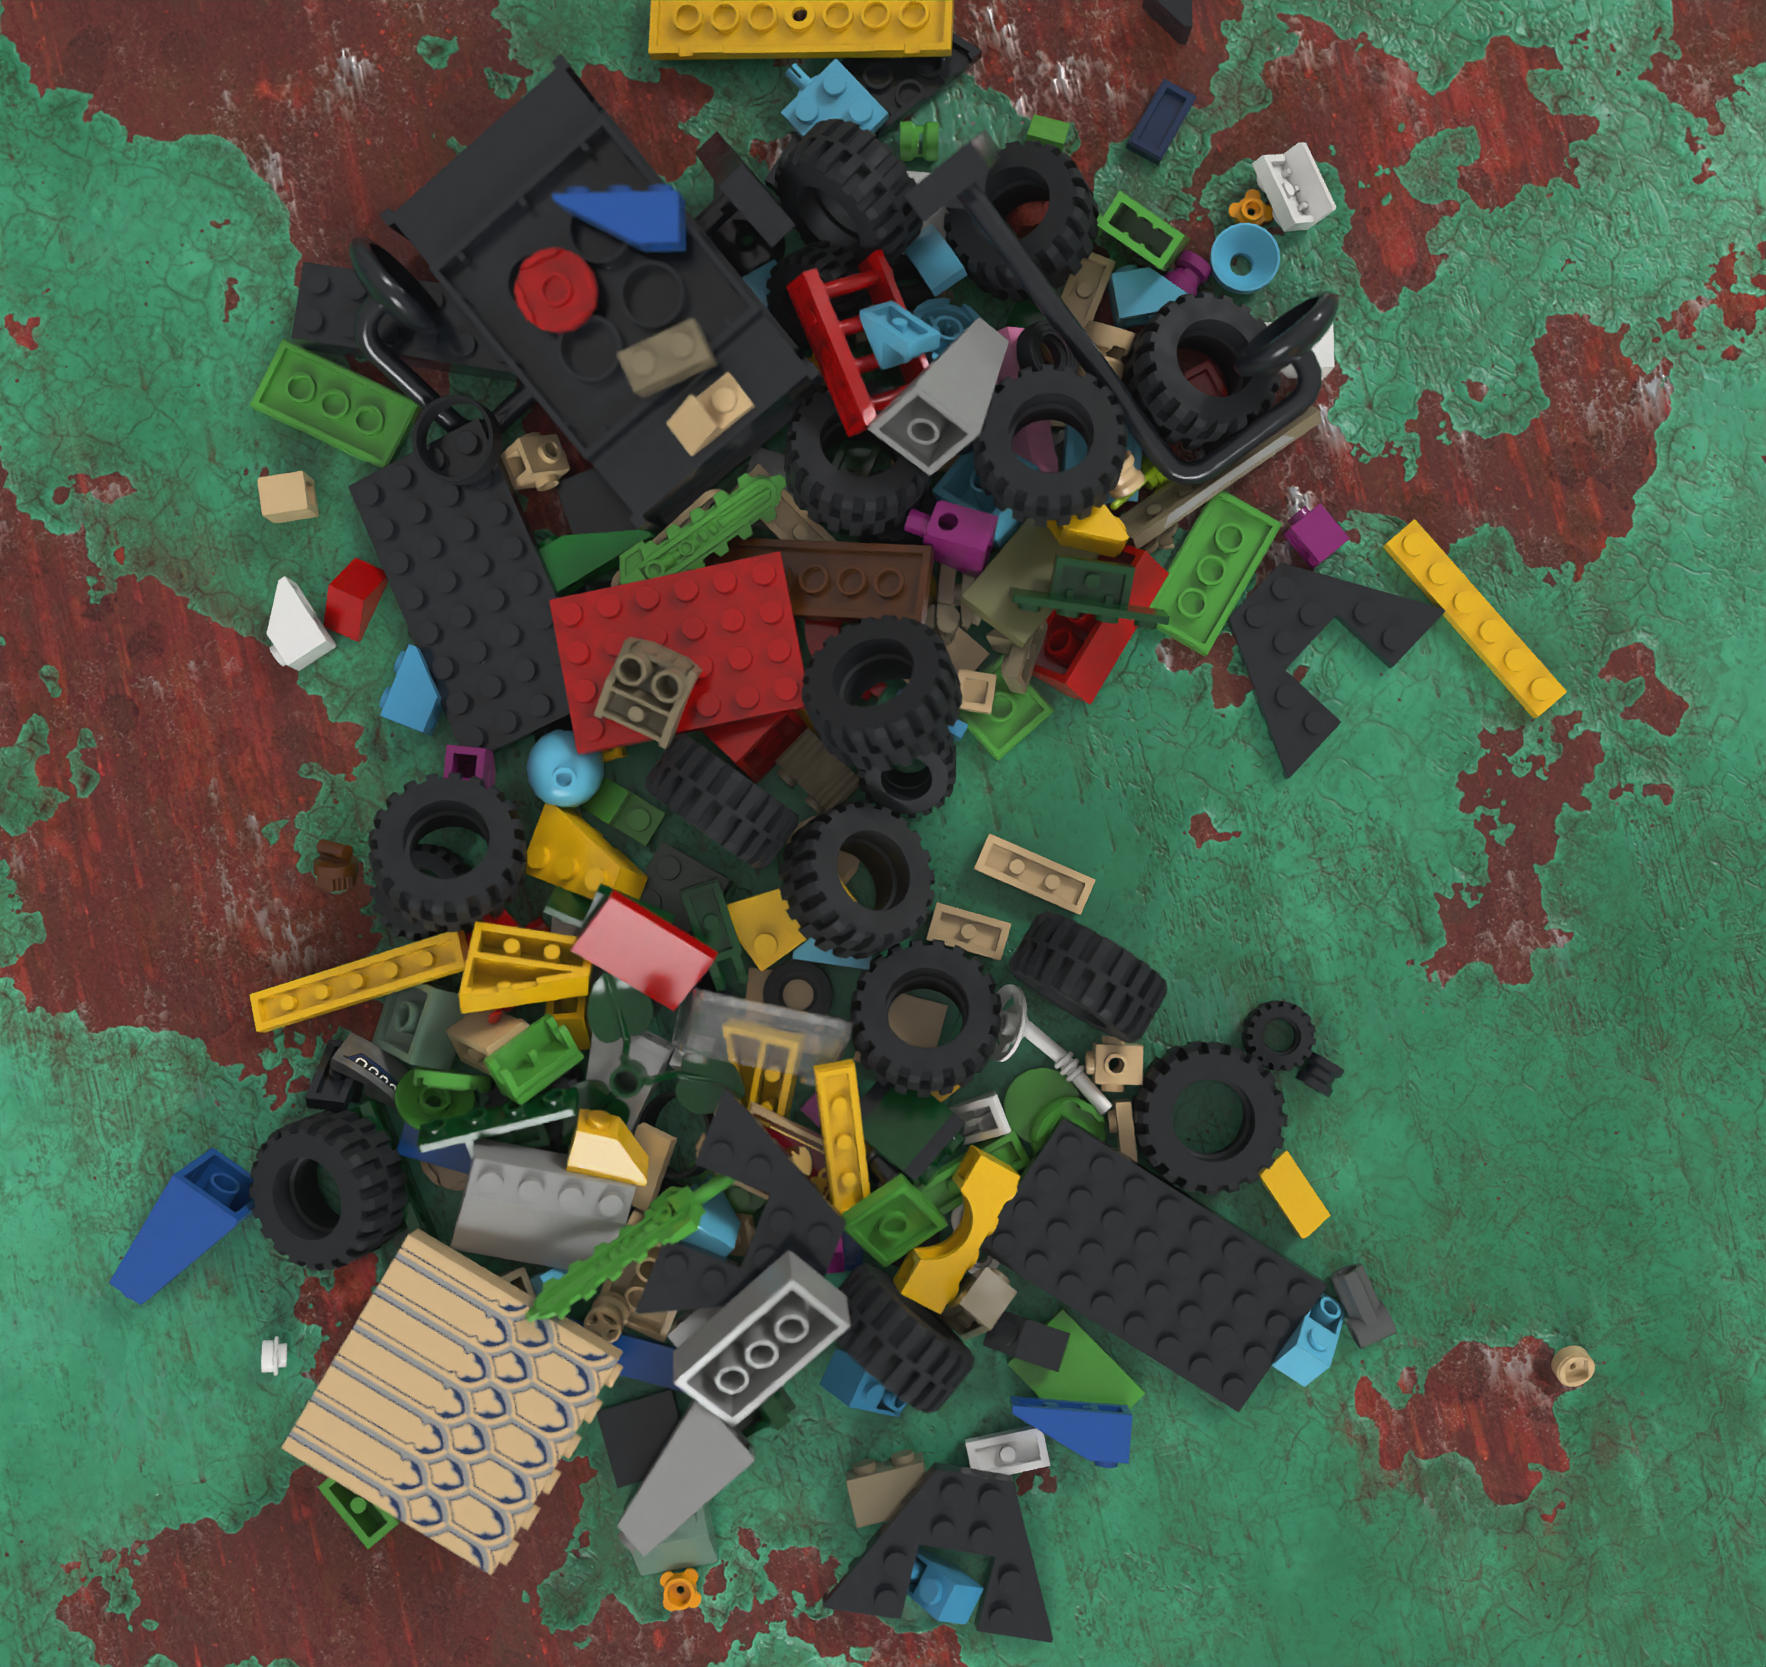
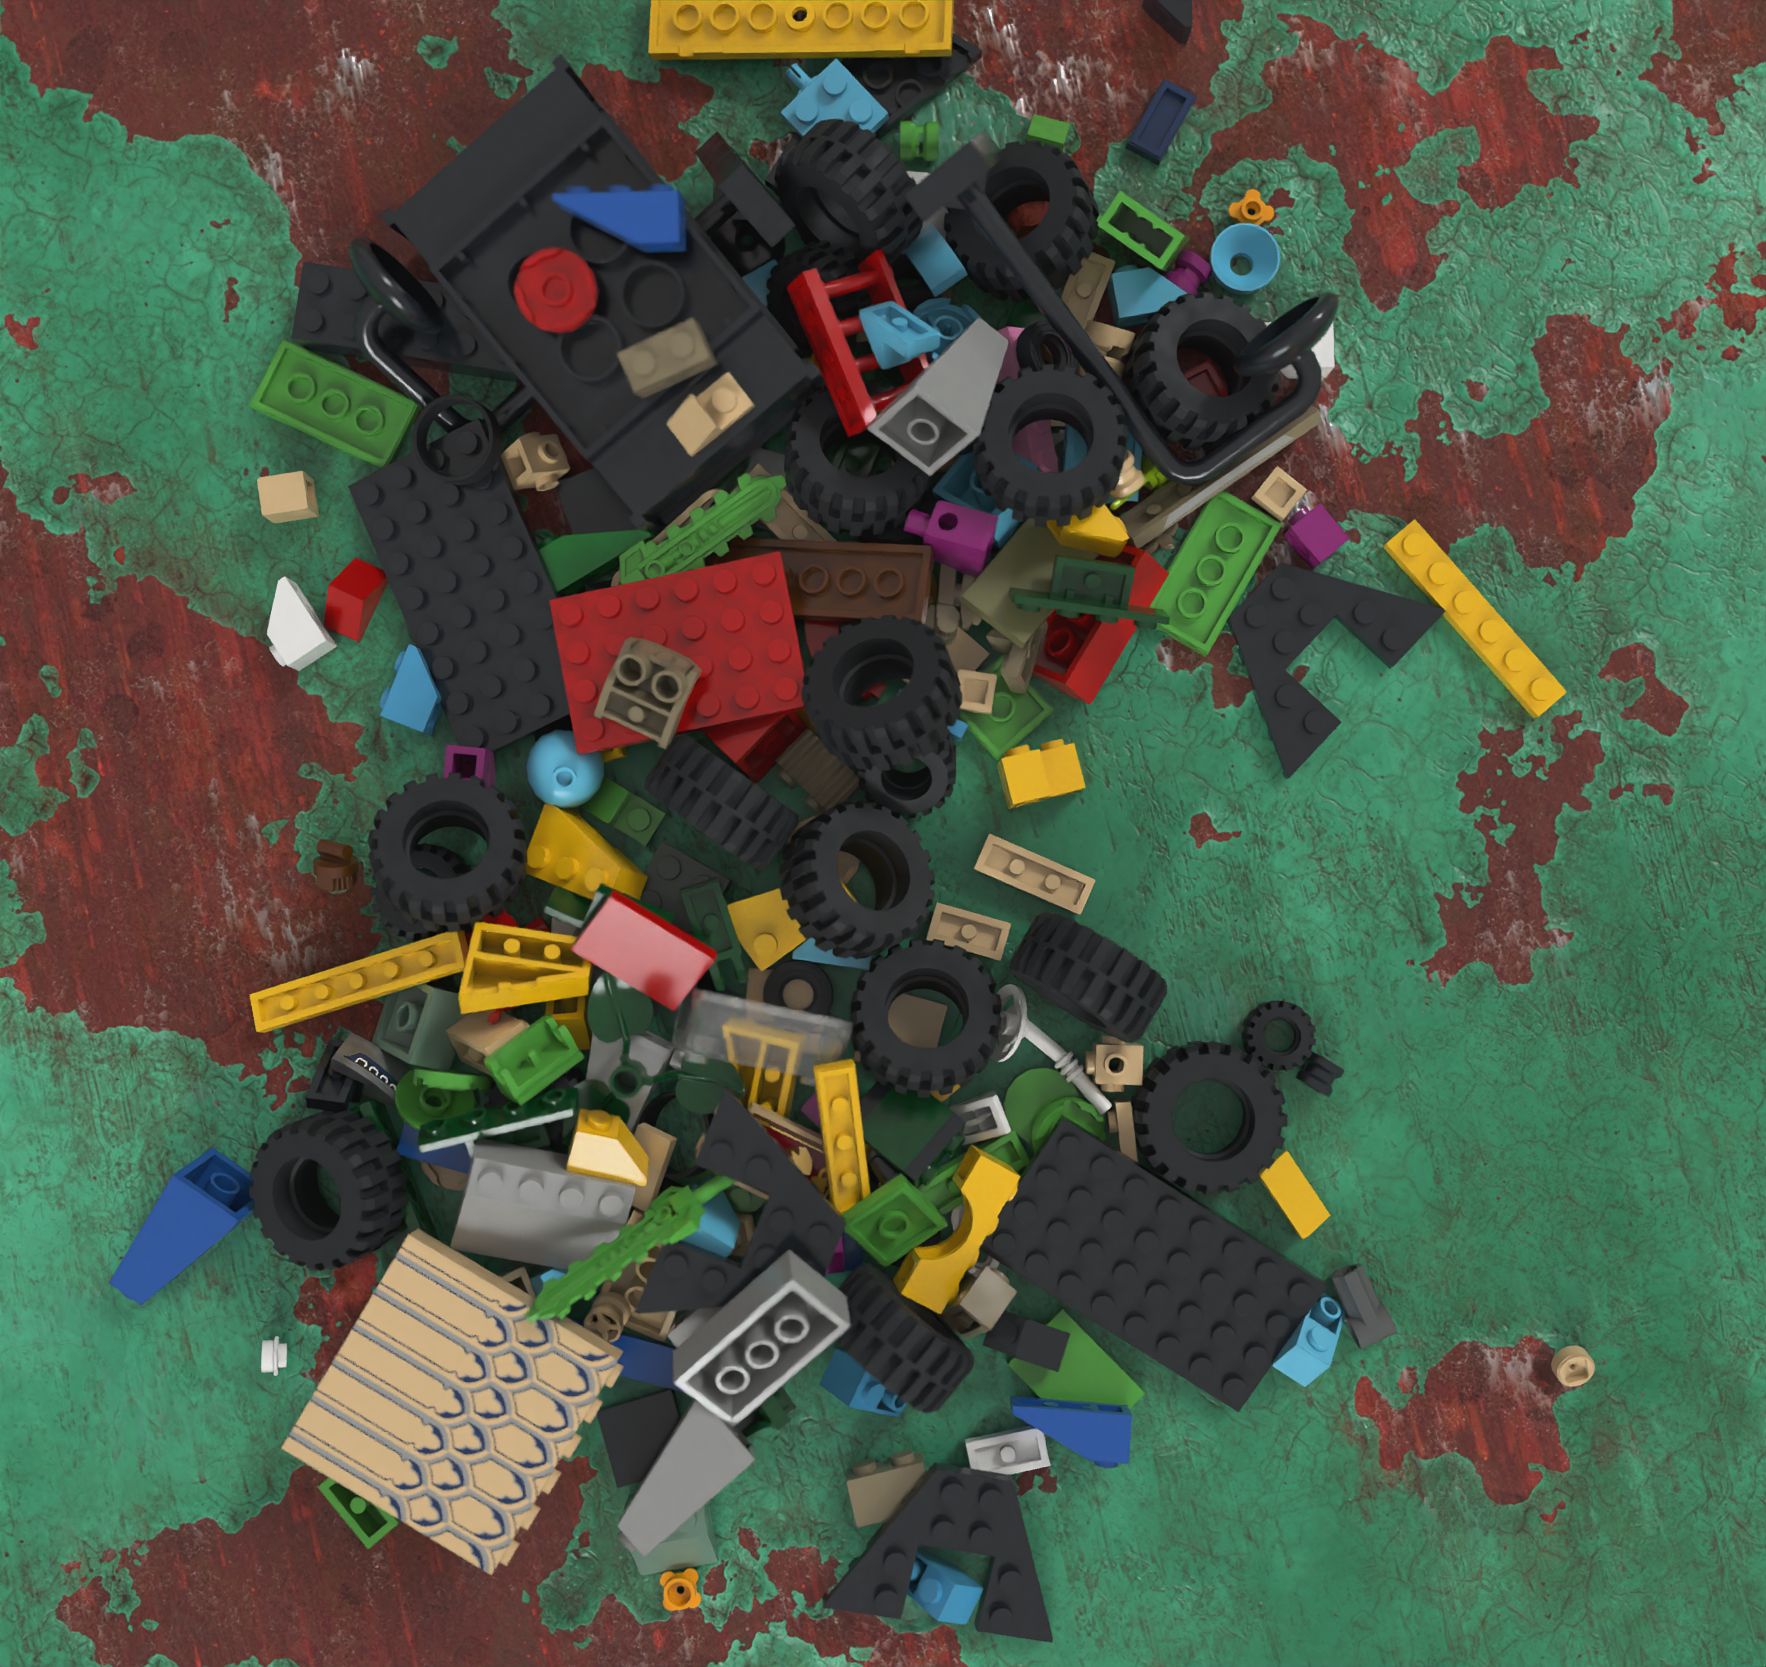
(1039, 774): none -> yellow brick
(1278, 494): none -> tan plate
(1294, 188): white bracket -> none

